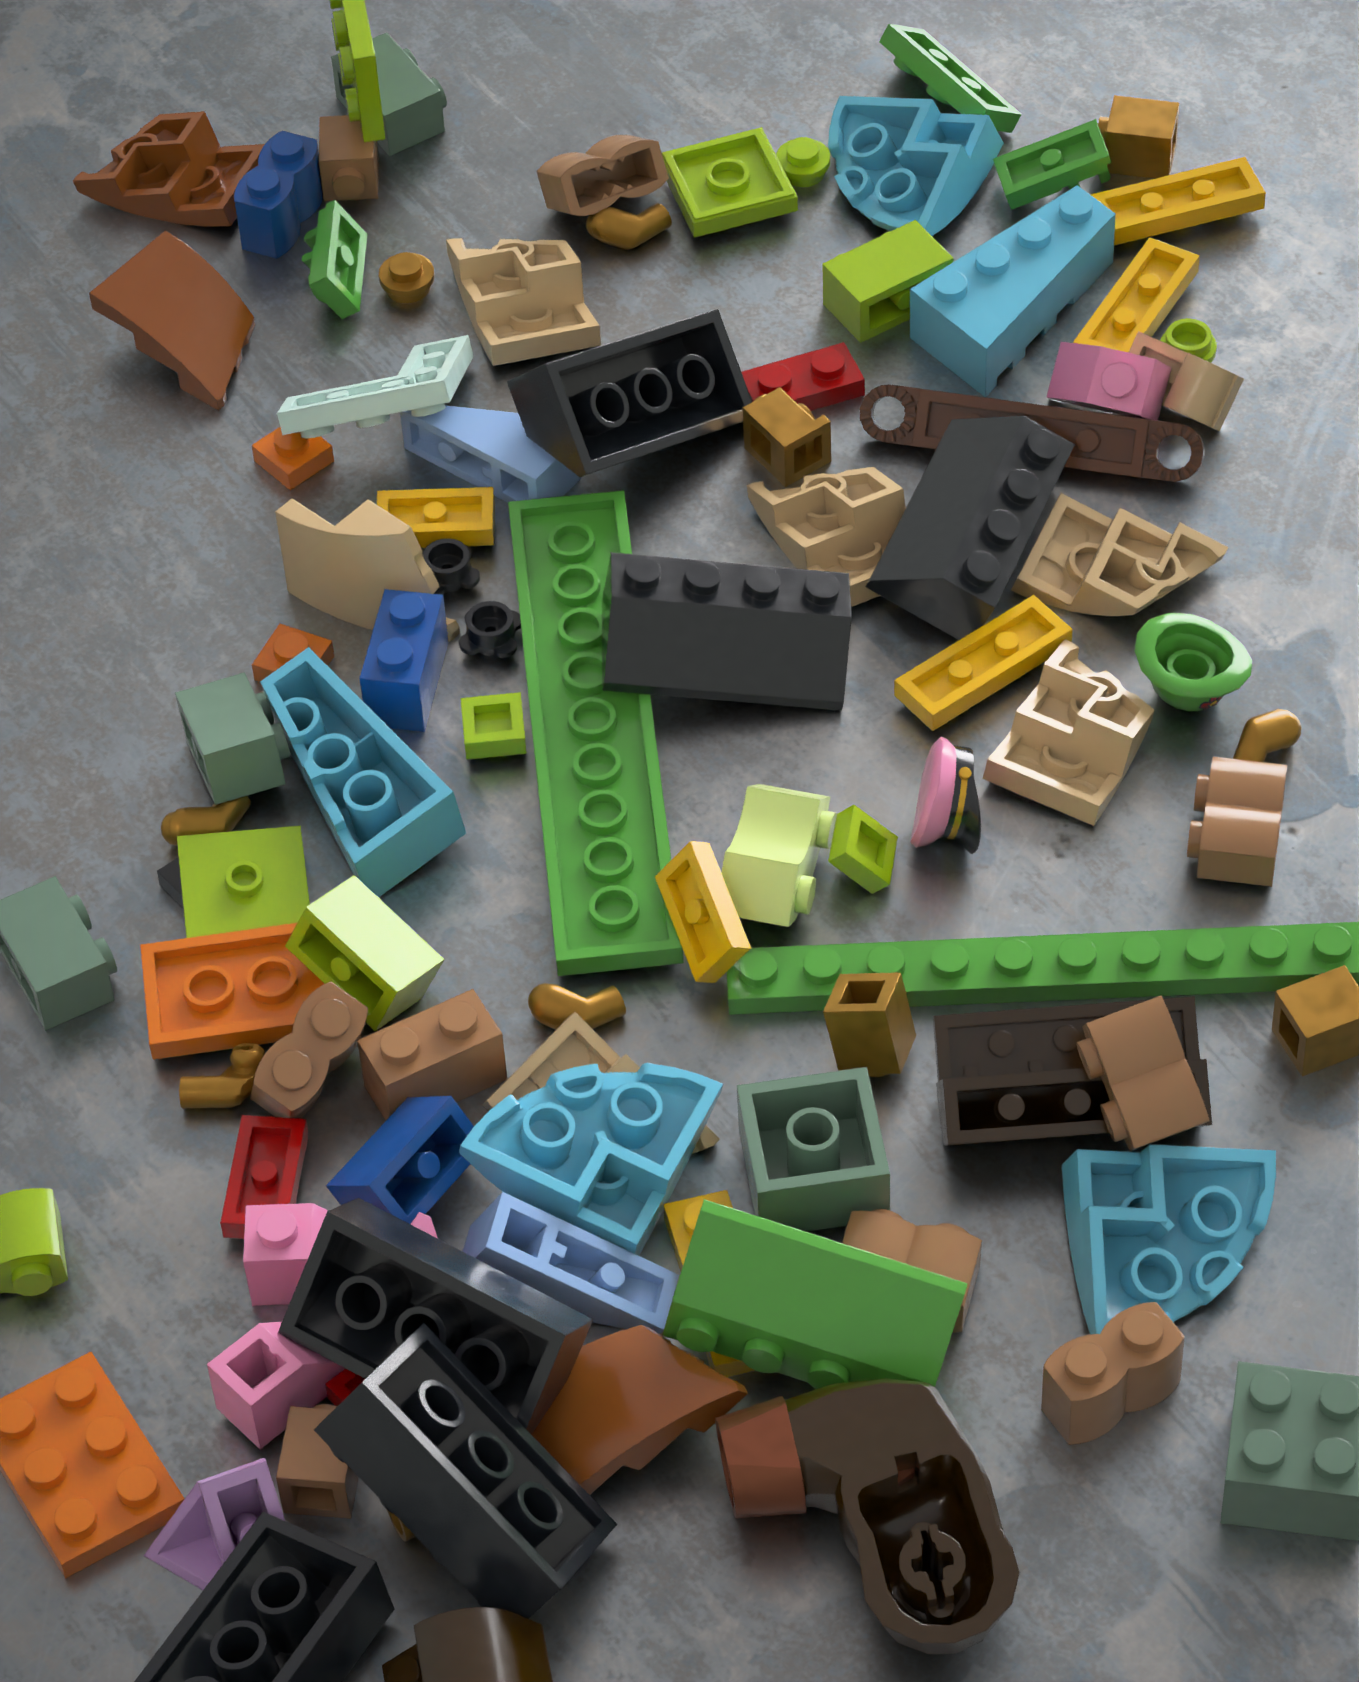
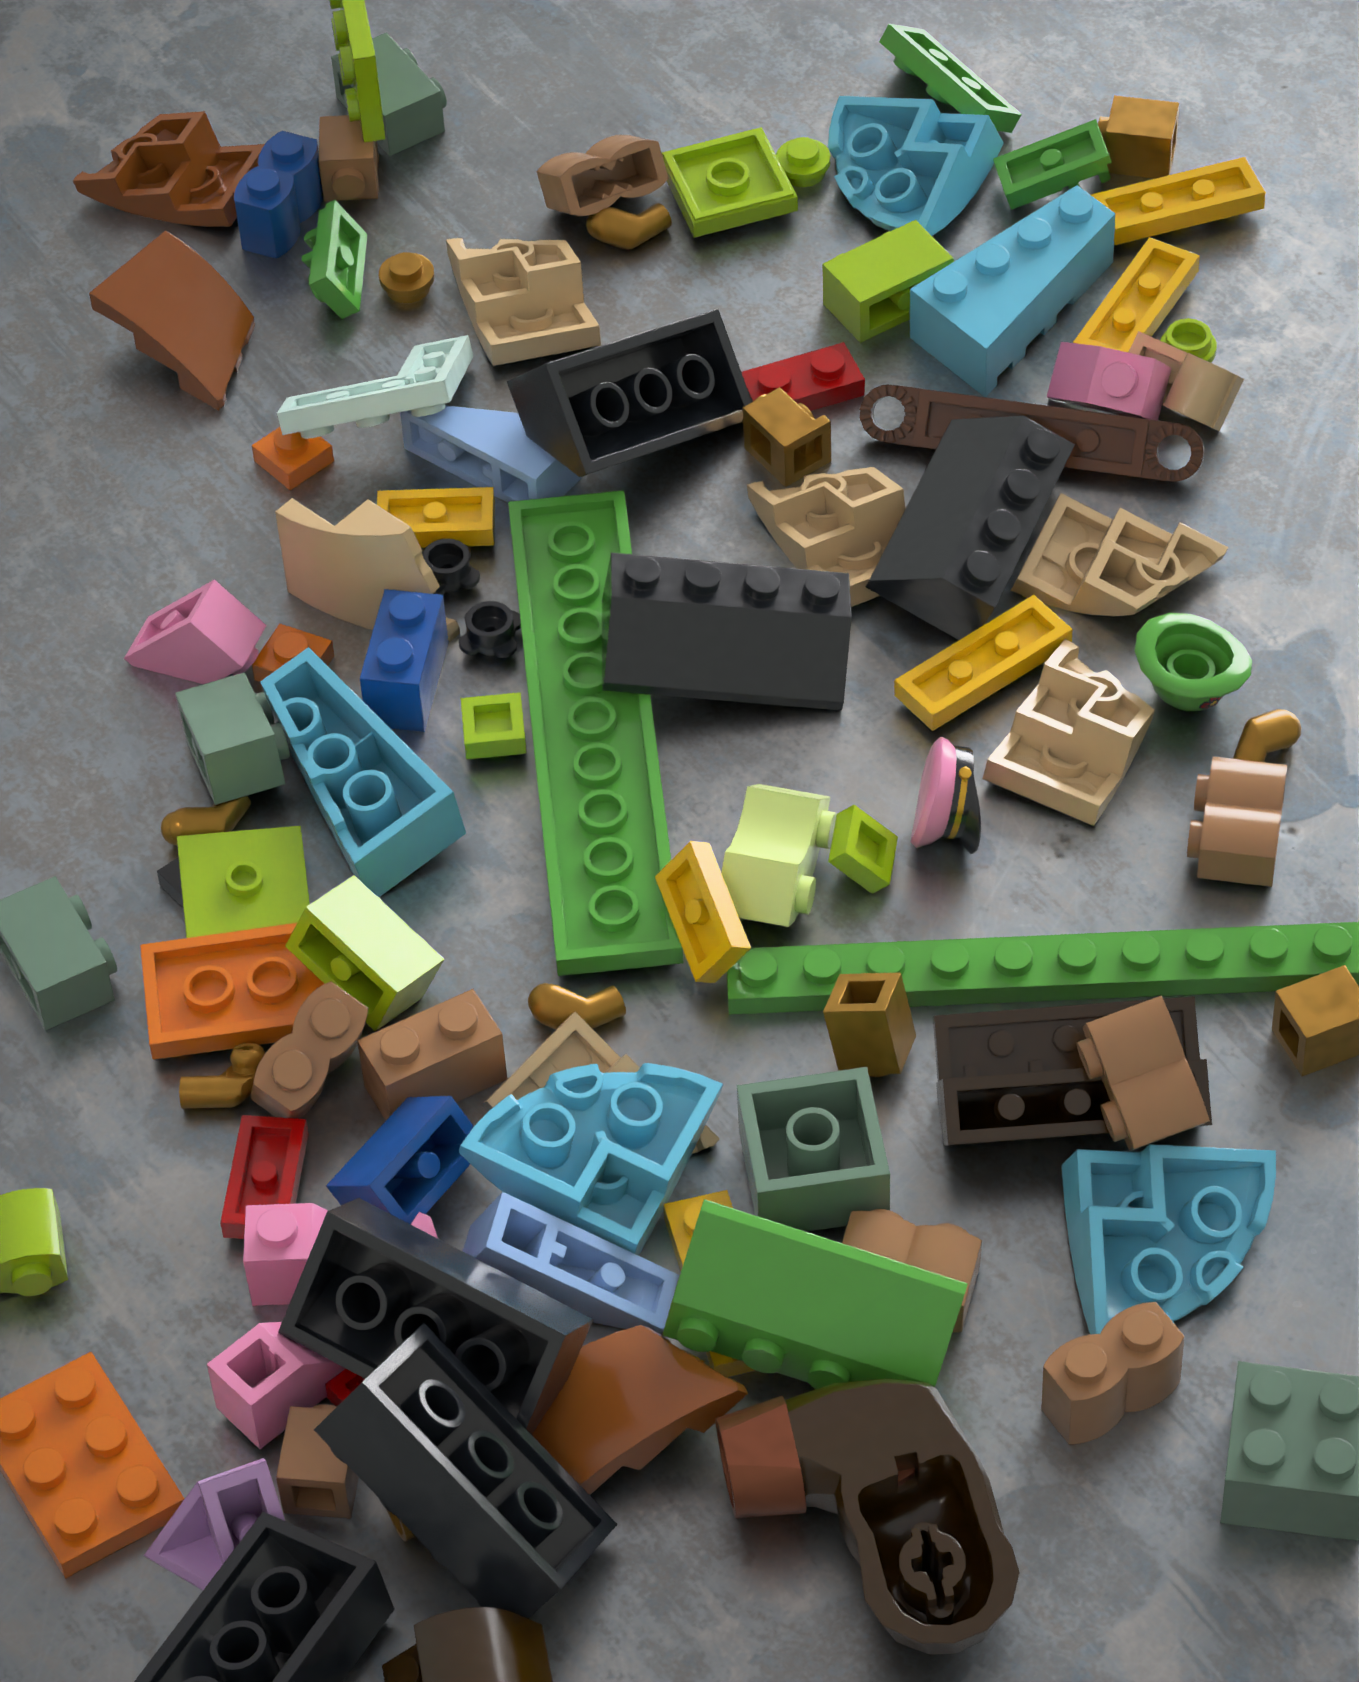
(198, 637): none -> bright pink slope

